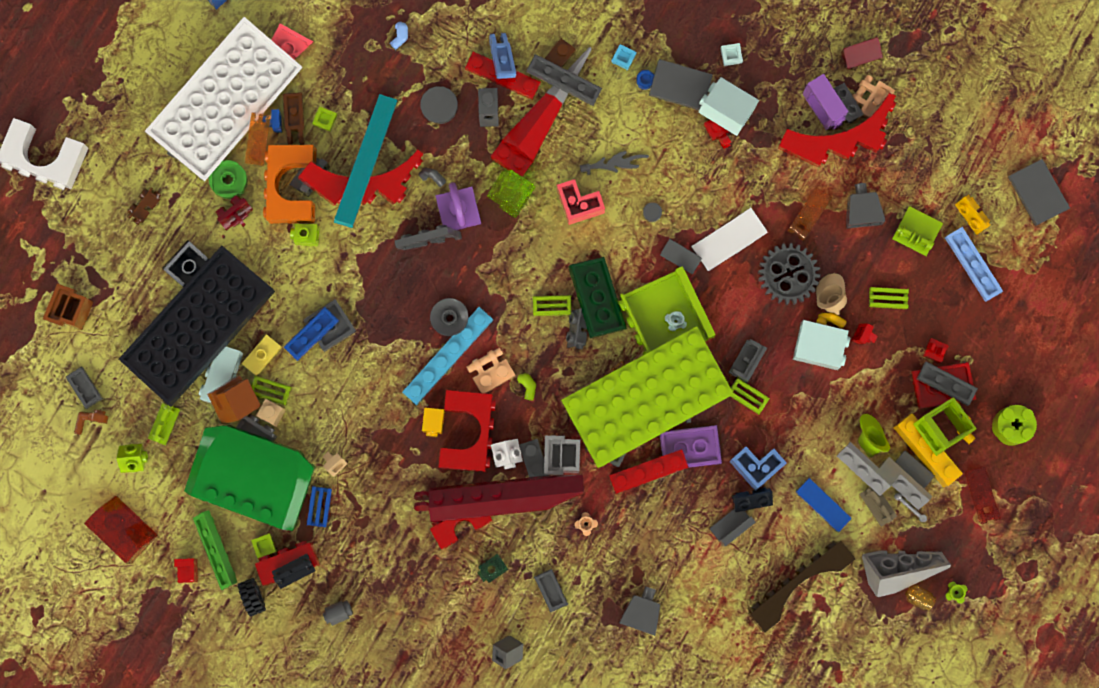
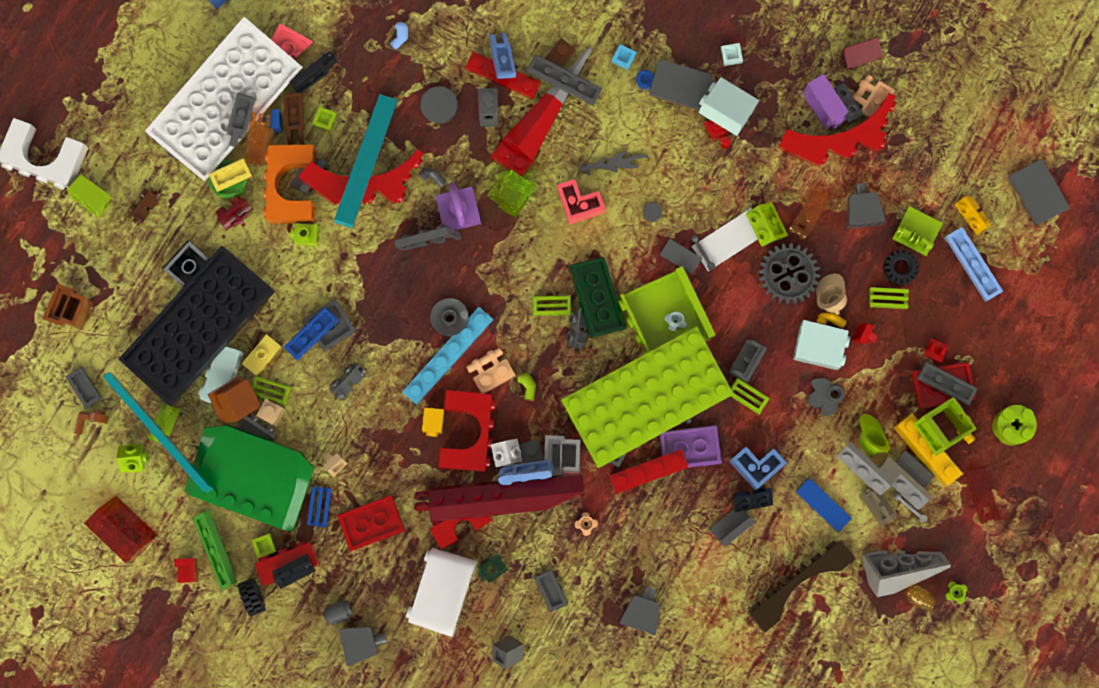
(89, 195): none -> lime hinge
(156, 430): none -> teal tile
(230, 175): none -> light yellow plate
(240, 118): none -> dark grey hinge
(313, 73): none -> black hinge
(341, 384): none -> dark grey hinge
(360, 643): none -> dark grey torso
(371, 523): none -> red tile
(441, 591): none -> white windscreen
(525, 472): none -> medium blue hinge
(711, 265): none -> dark grey hinge
(766, 223): none -> lime bracket
(822, 396): none -> dark grey plate
(906, 257): none -> black tyre

